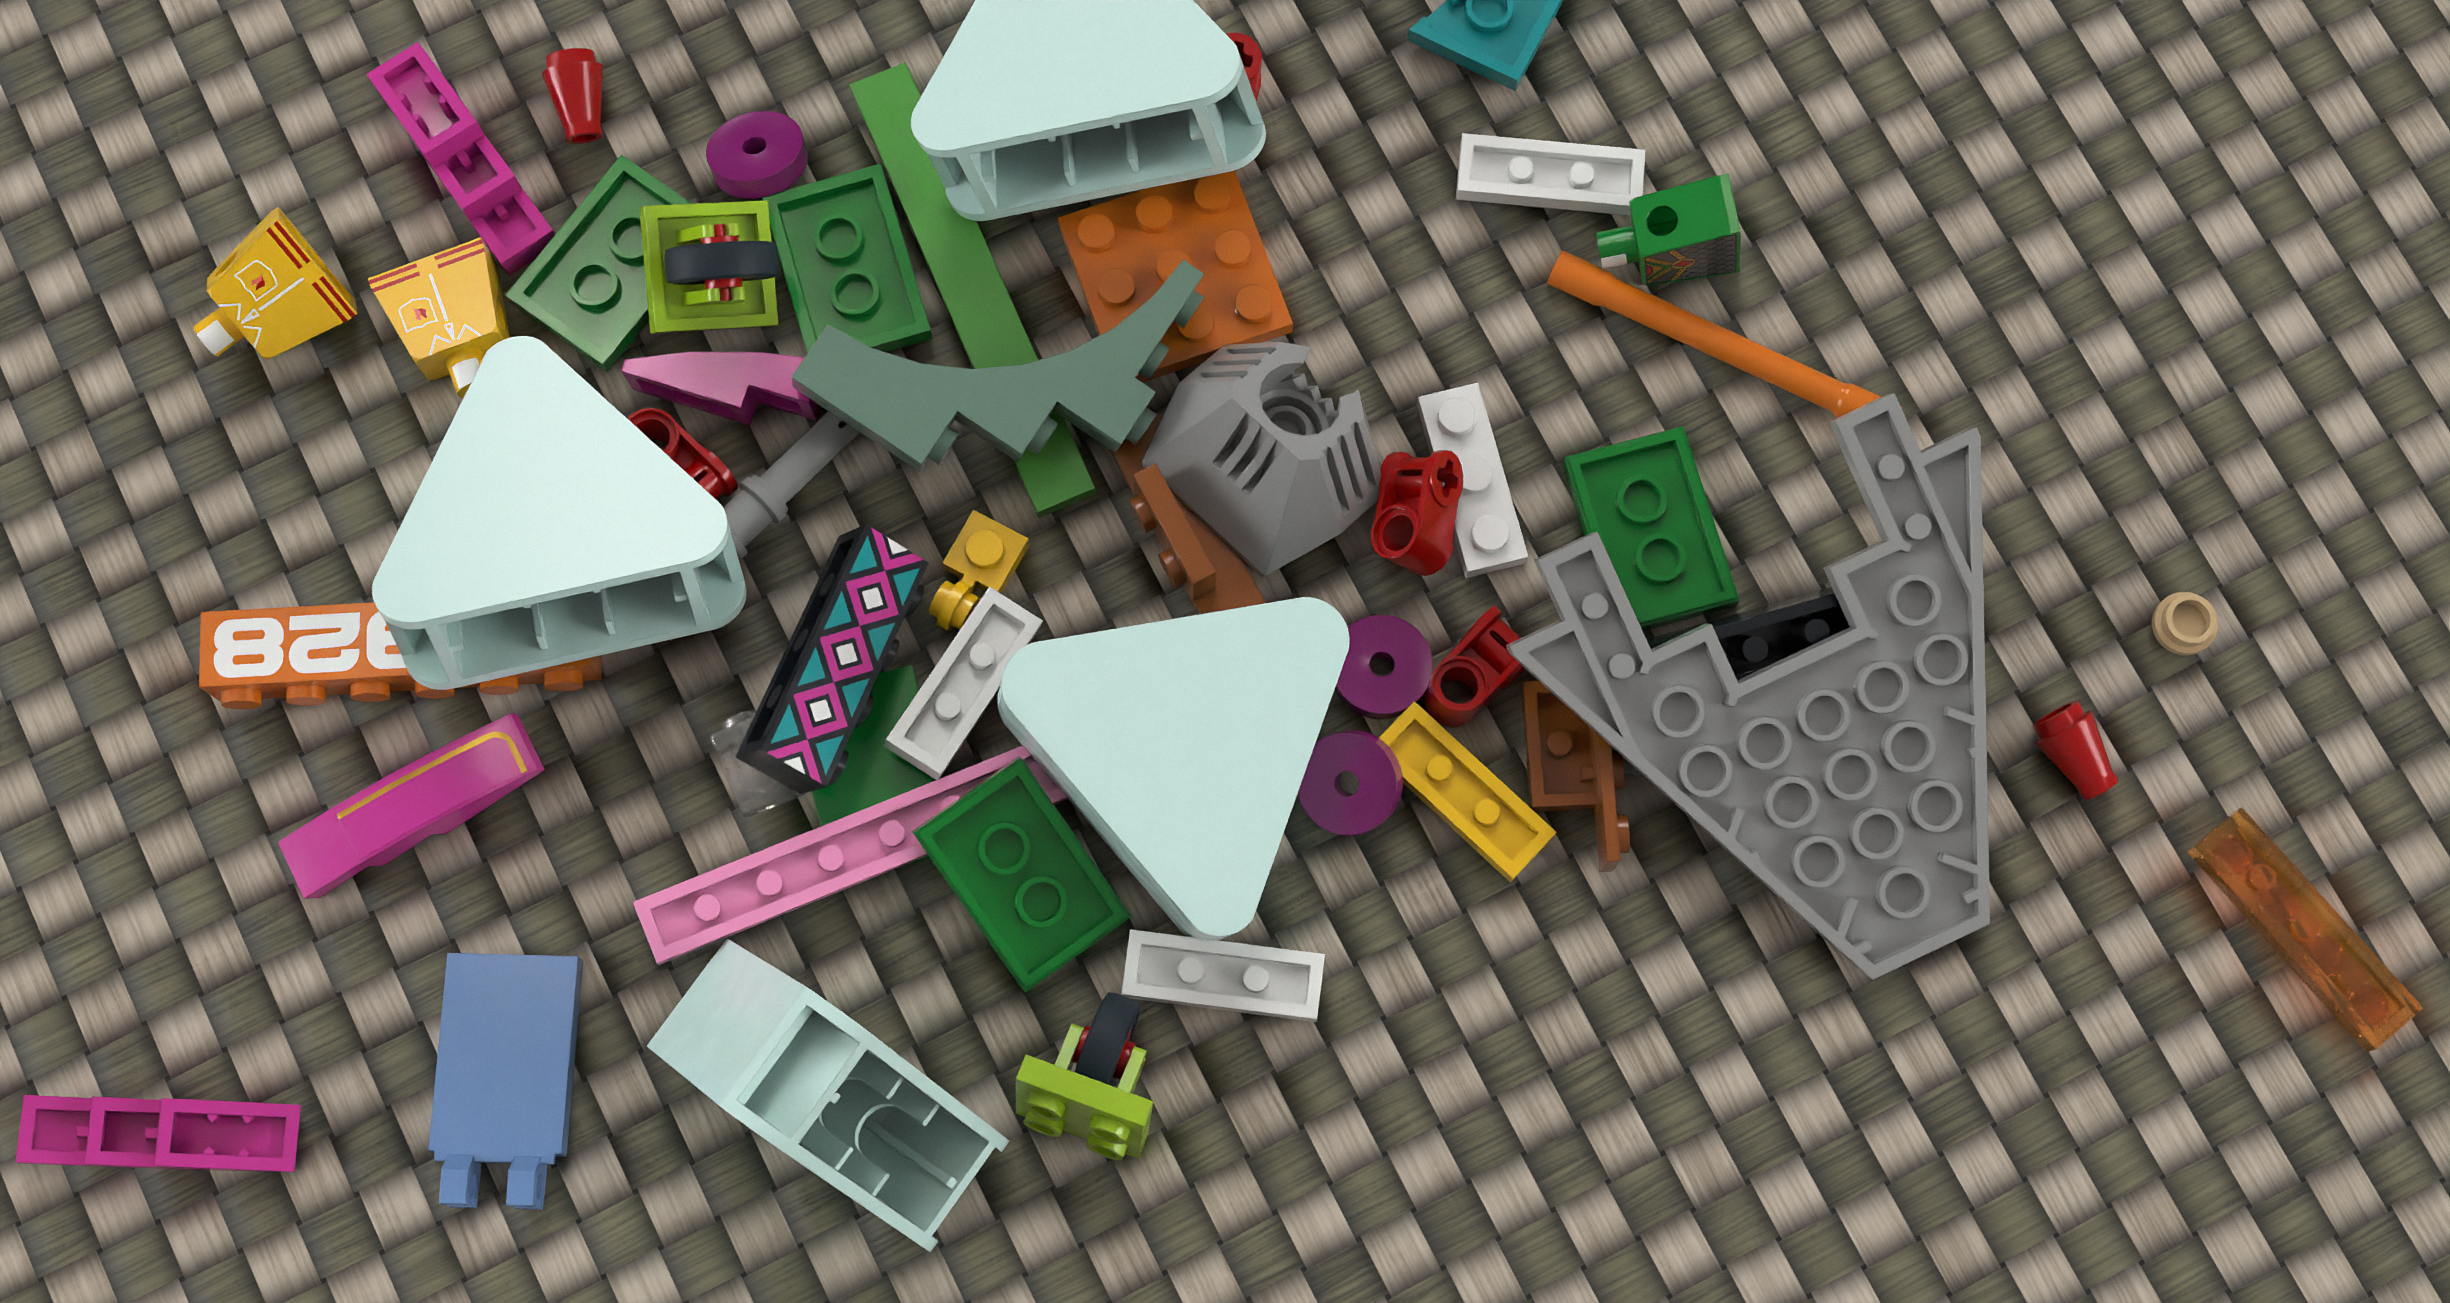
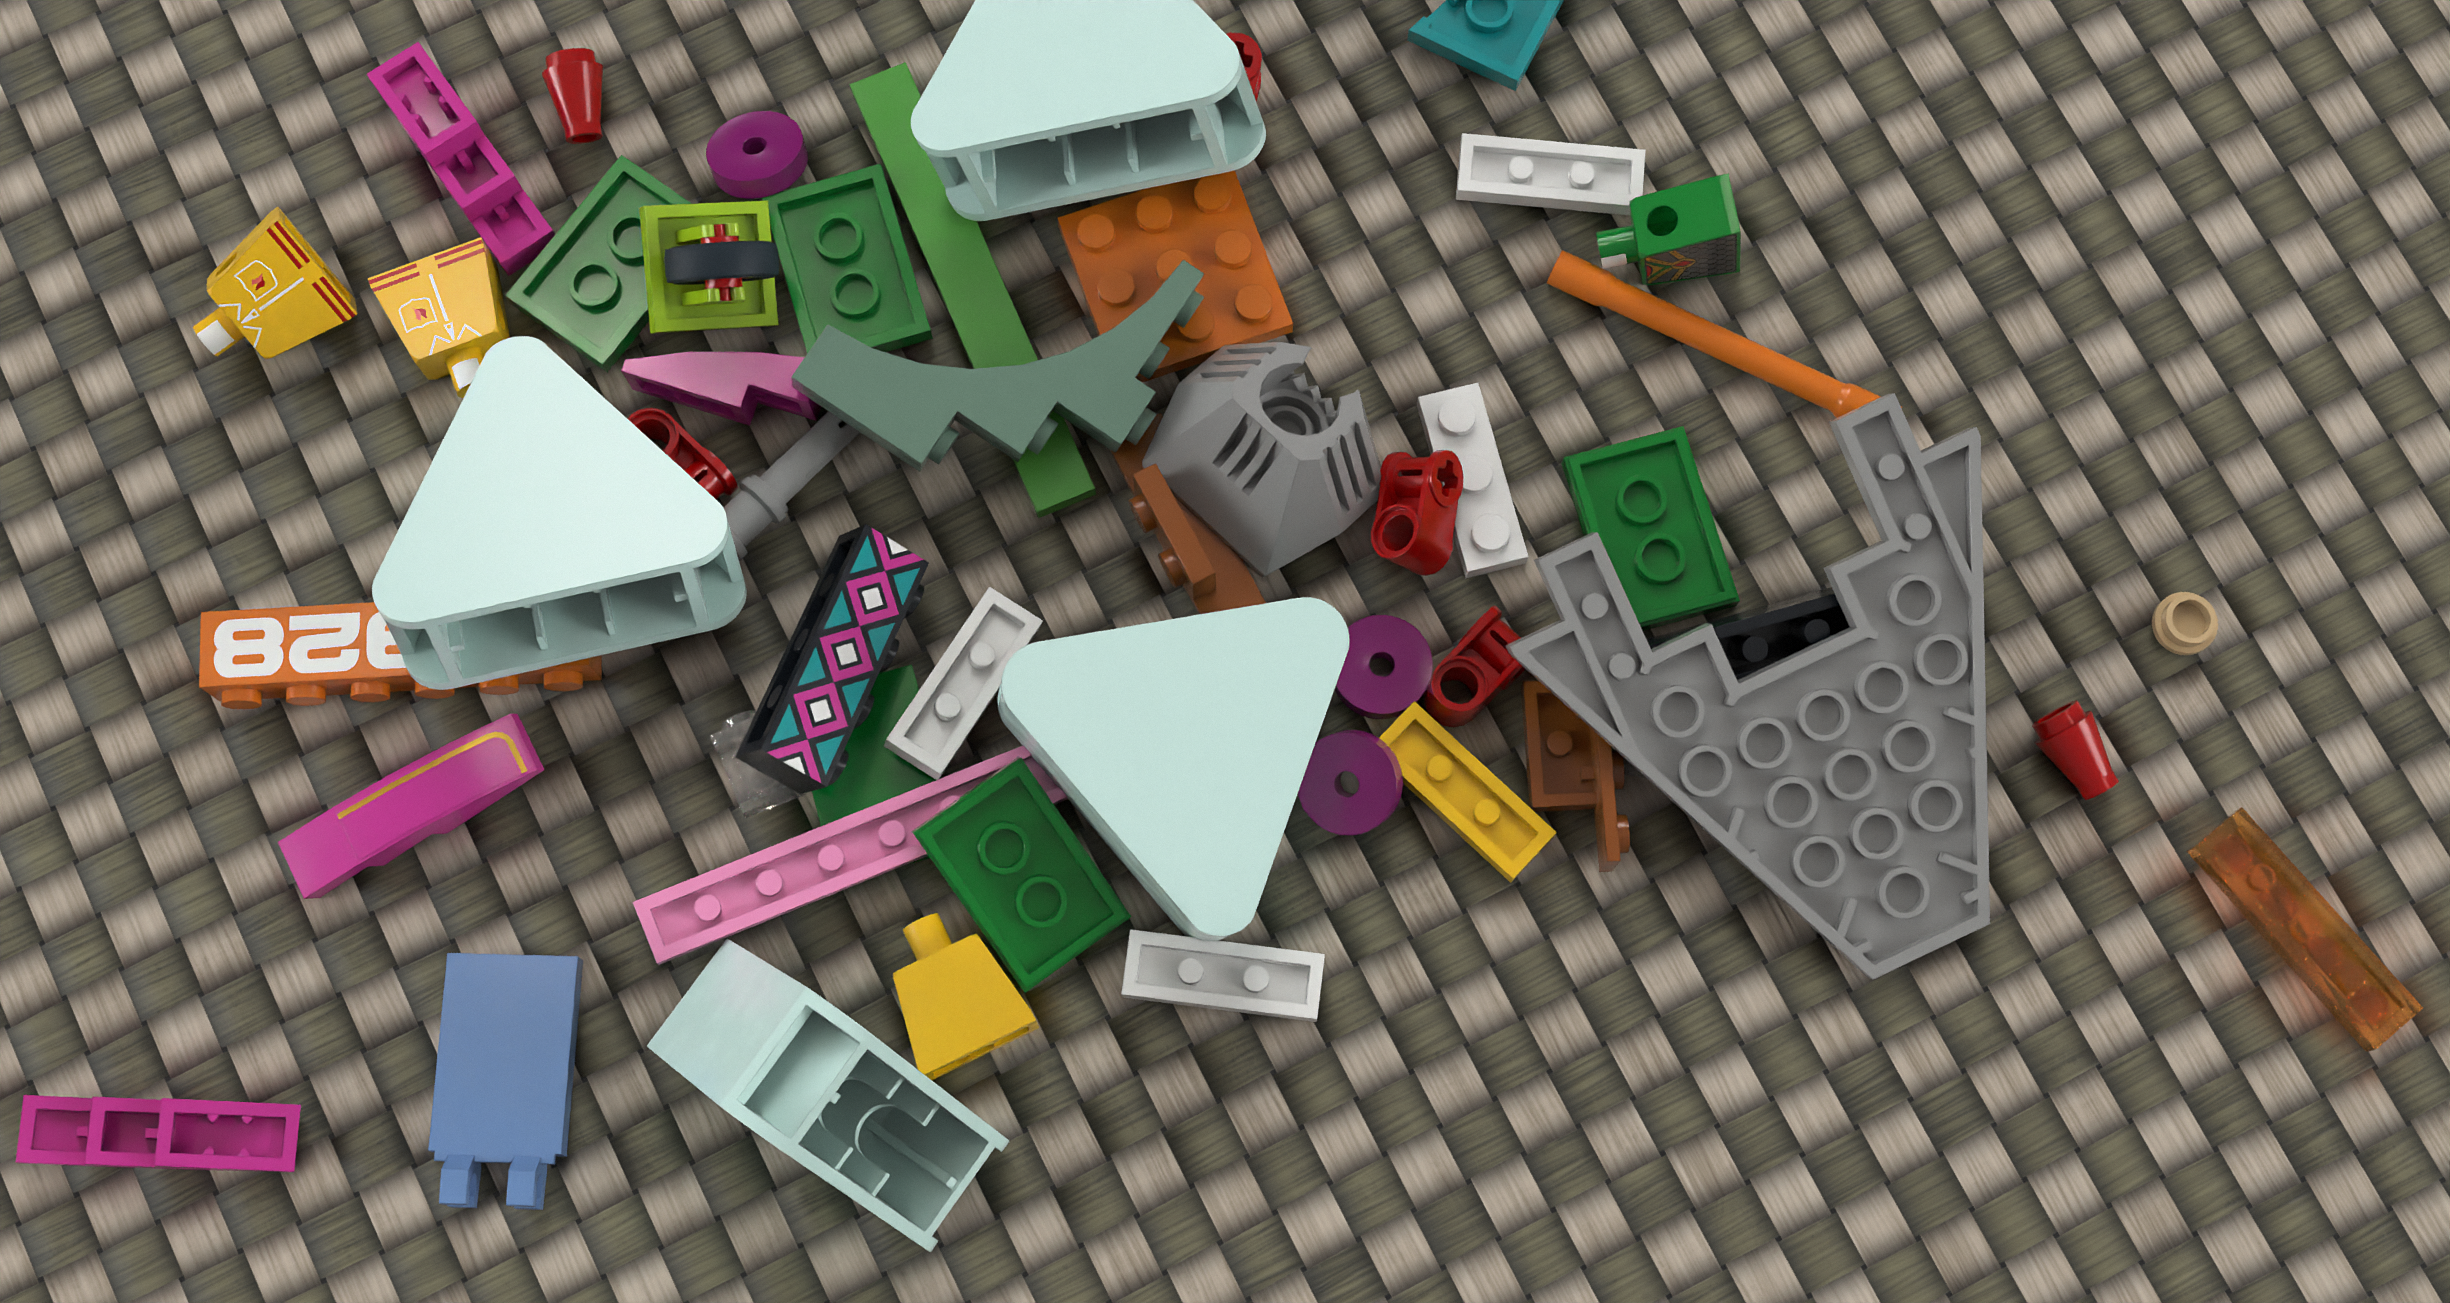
(956, 999): none -> yellow torso
(982, 558): yellow plate -> none
(1086, 1100): lime plate -> none

